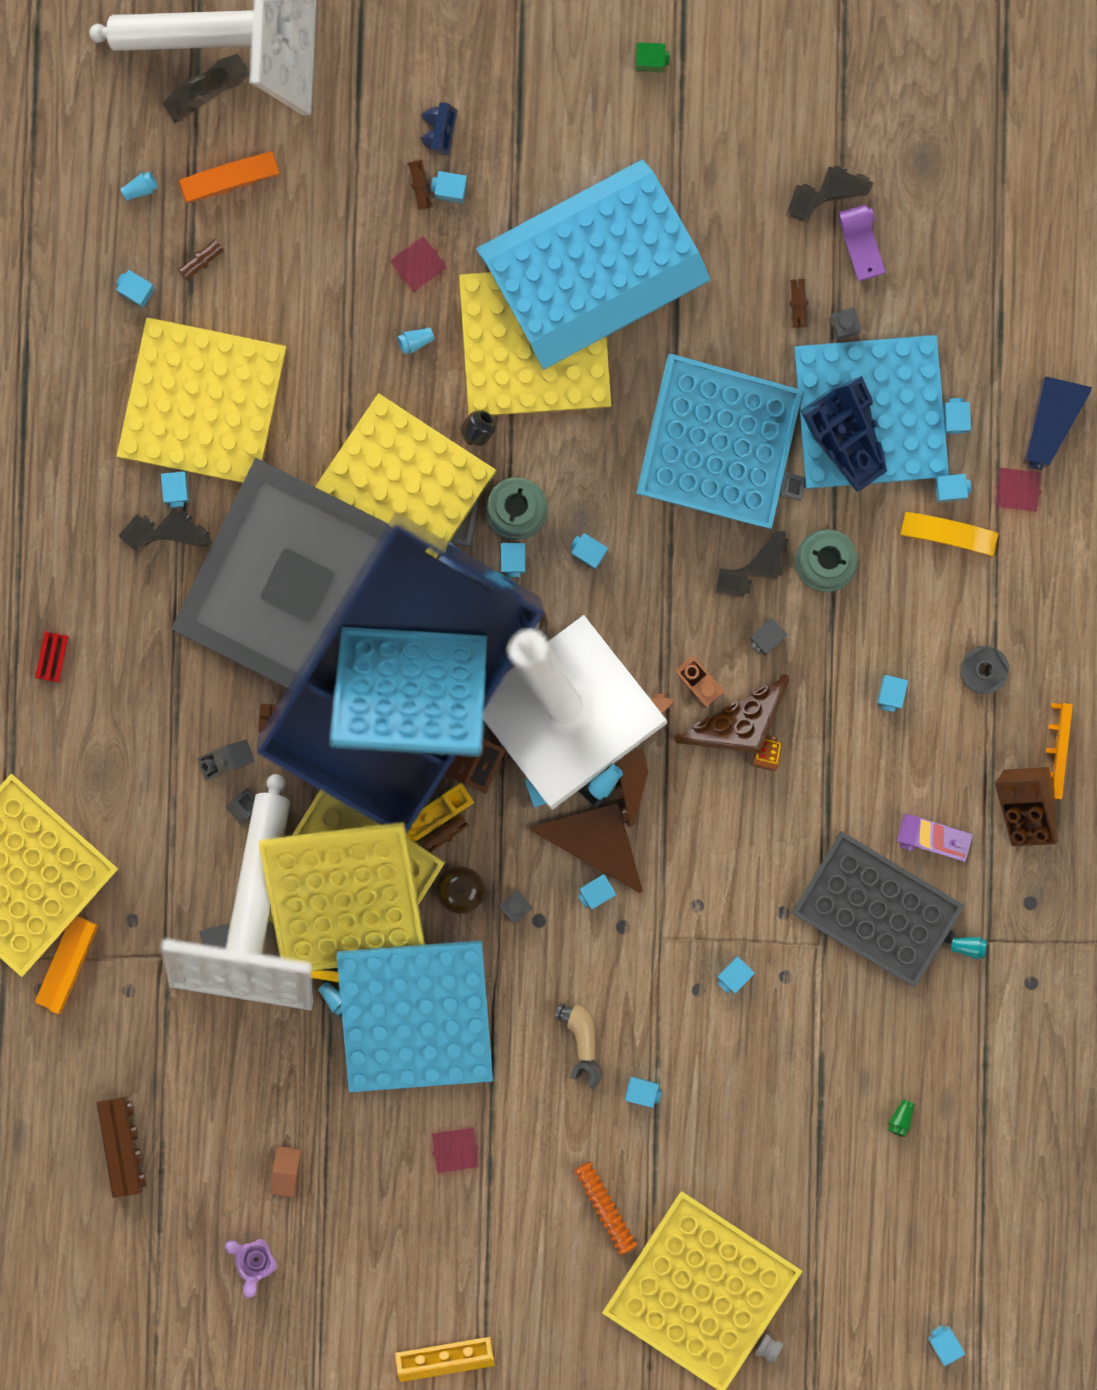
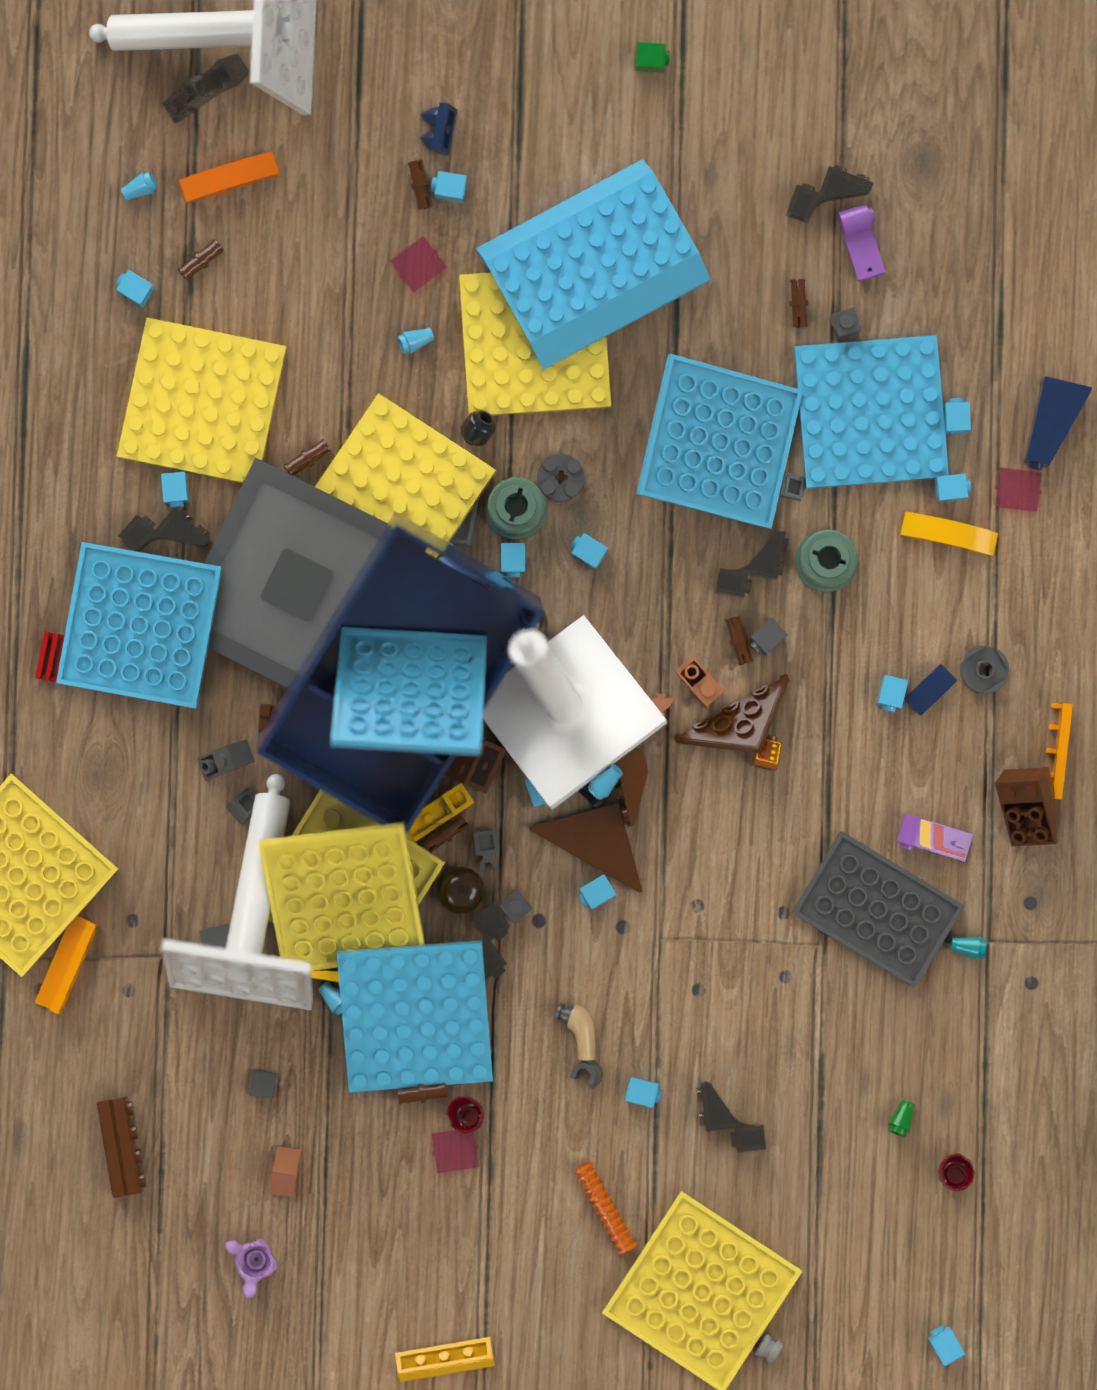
(139, 625): none -> medium azure plate
(262, 1084): none -> dark grey slope
(307, 458): none -> reddish brown pin
(421, 1093): none -> reddish brown pin
(465, 1114): none -> dark red hair
(487, 844): none -> dark grey plate
(492, 926): none -> clear smoke arch
(571, 468): none -> dark grey plate
(718, 1117): none -> clear smoke arch
(734, 975): medium azure brick -> none
(739, 640): none -> reddish brown pin
(846, 432): dark blue wedge -> none
(930, 689): none -> dark blue slope
(956, 1172): none -> dark red hair

